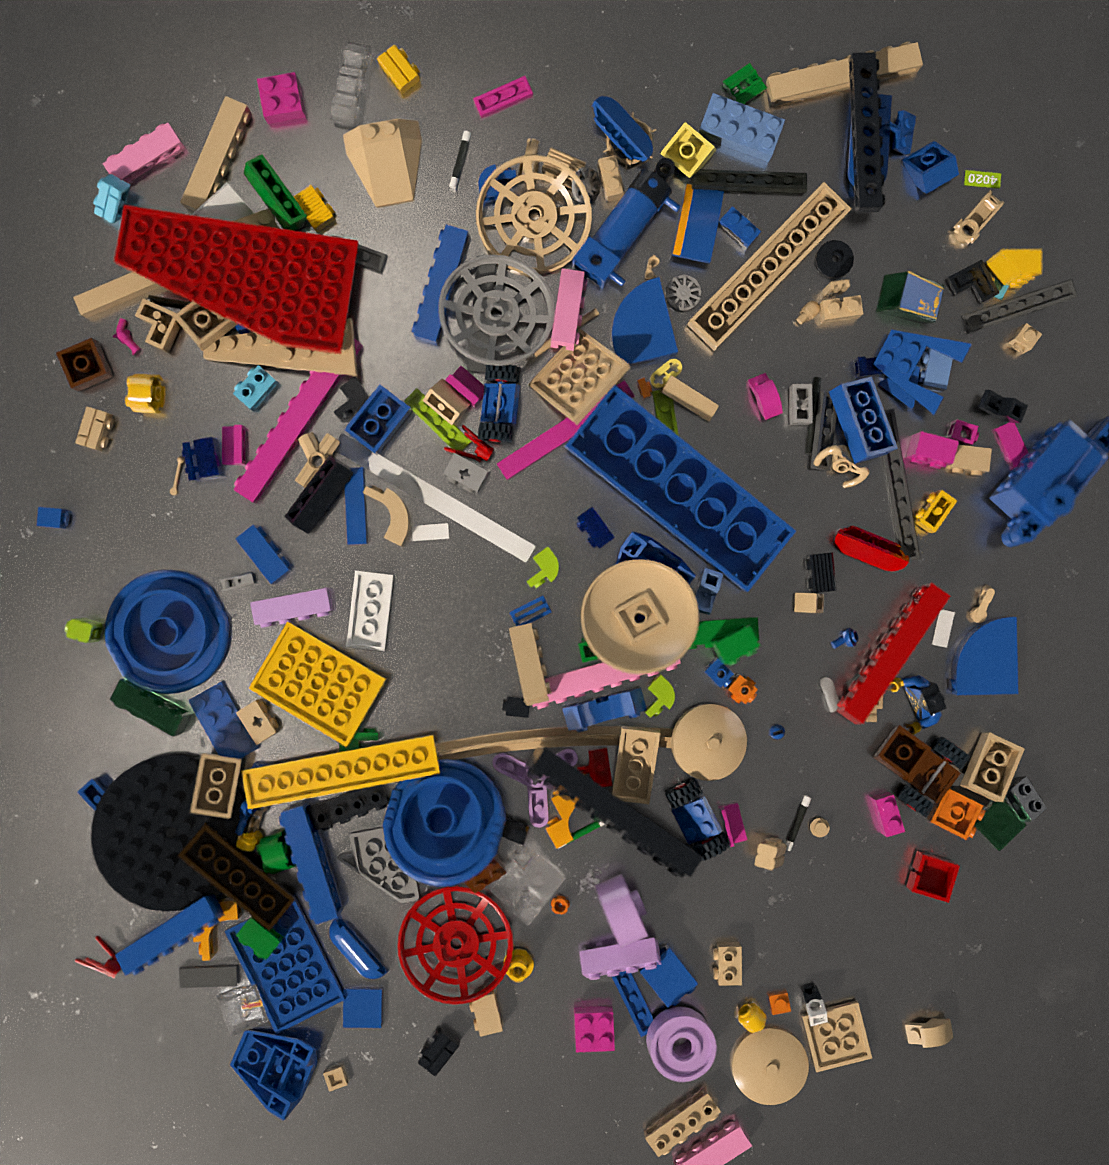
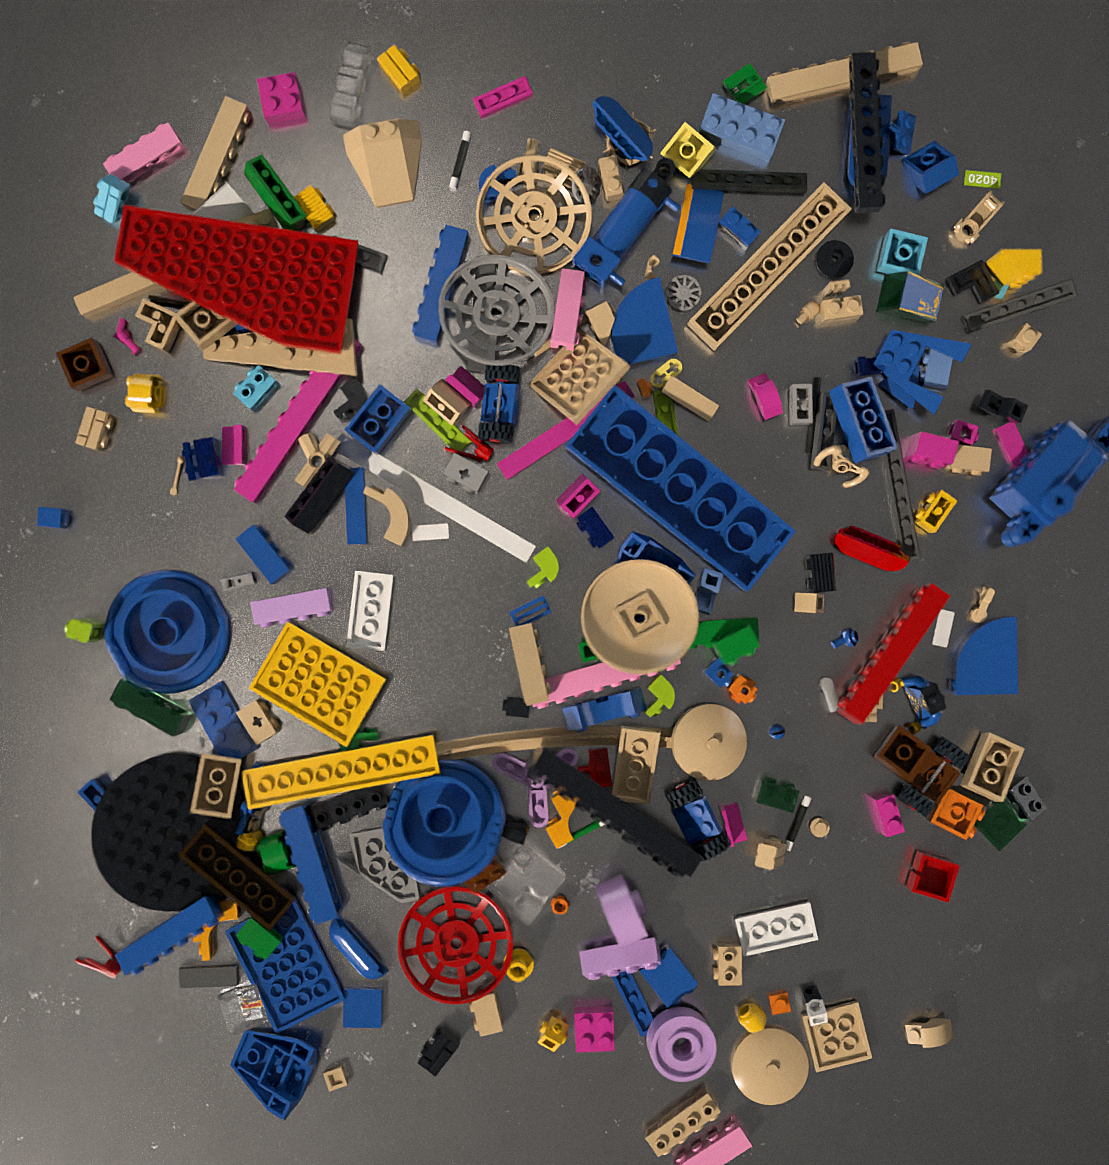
(553, 1033): none -> yellow brick
(577, 495): none -> dark pink brick
(600, 320): none -> tan slope
(776, 795): none -> clear green brick
(776, 928): none -> white plate
(901, 252): none -> medium azure brick

